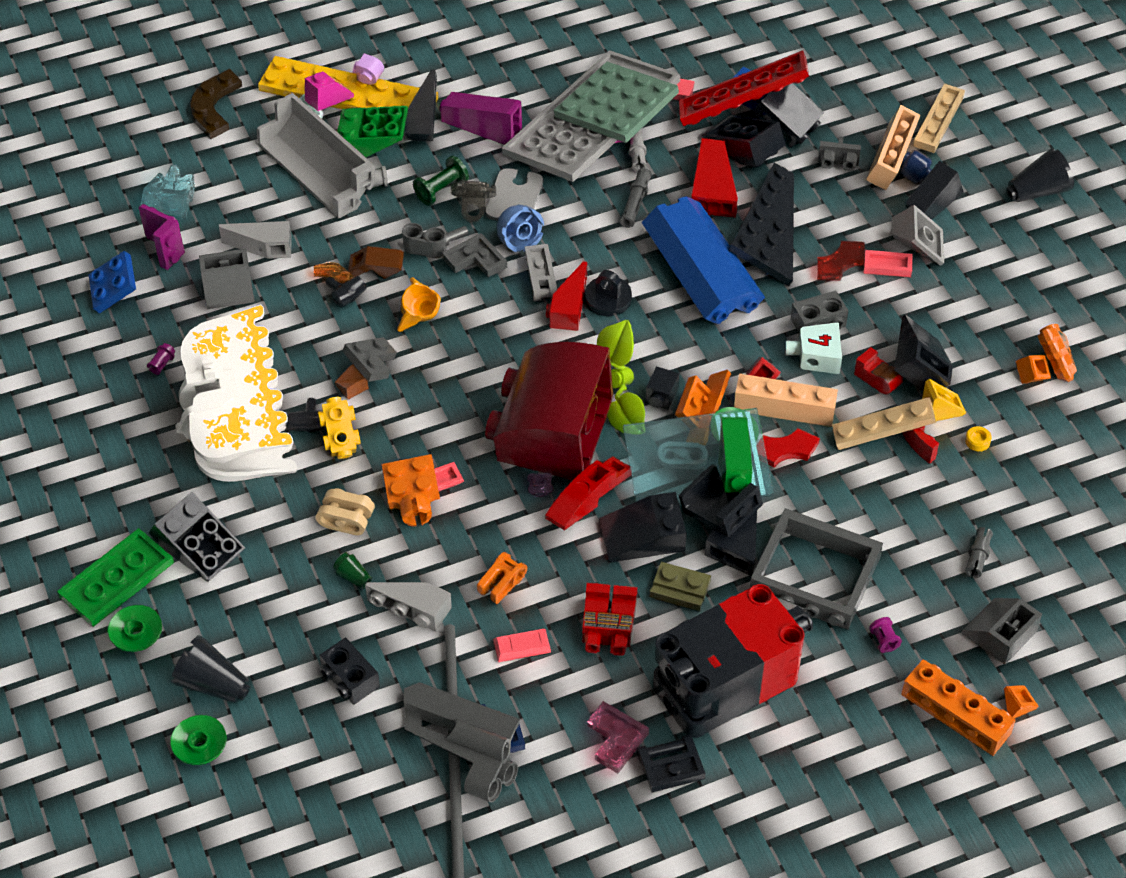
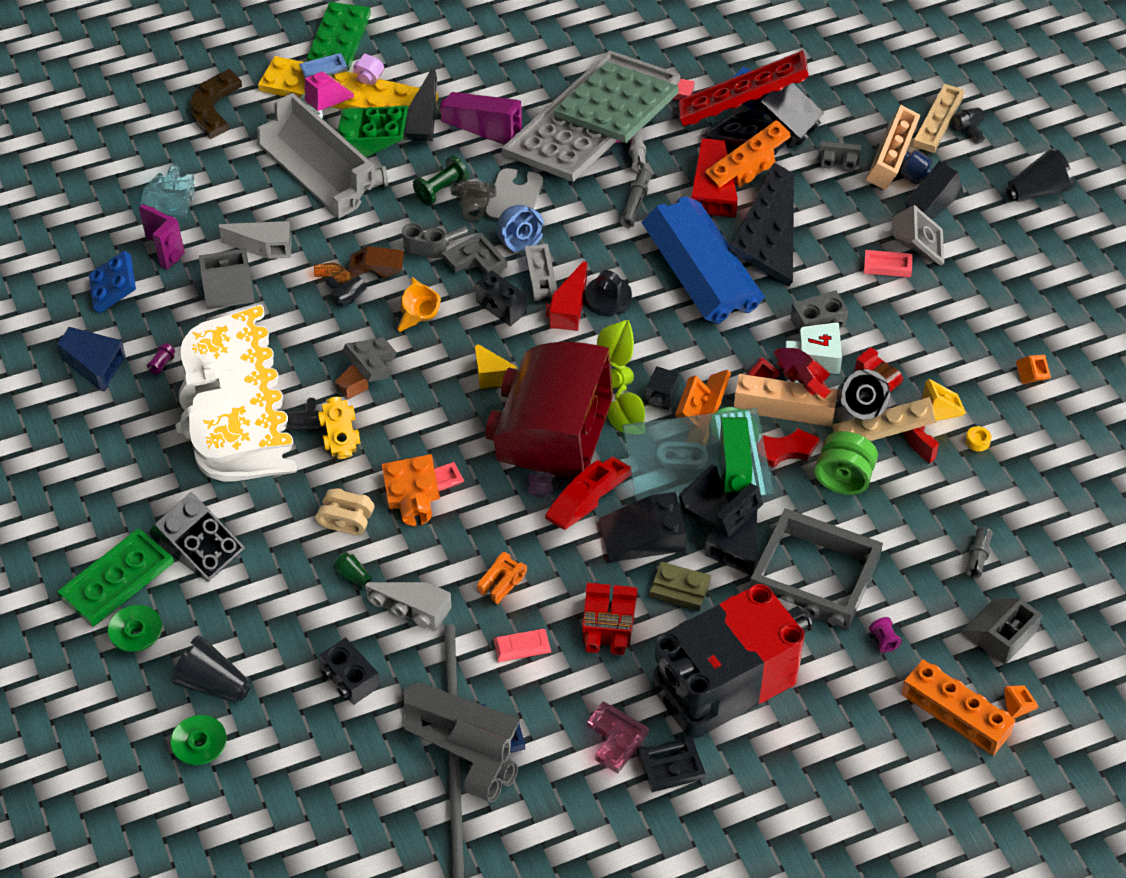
(92, 355): none -> dark blue slope
(330, 65): none -> medium blue tile
(340, 32): none -> green plate
(490, 367): none -> yellow slope
(501, 298): none -> black brick
(750, 157): none -> orange bracket
(803, 368): none -> red slope
(846, 463): none -> bright green wheel
(847, 256): clear red tile -> none
(864, 394): none -> black cone
(921, 356): black slope -> none
(968, 120): none -> black piece
(1058, 351): orange rock -> none

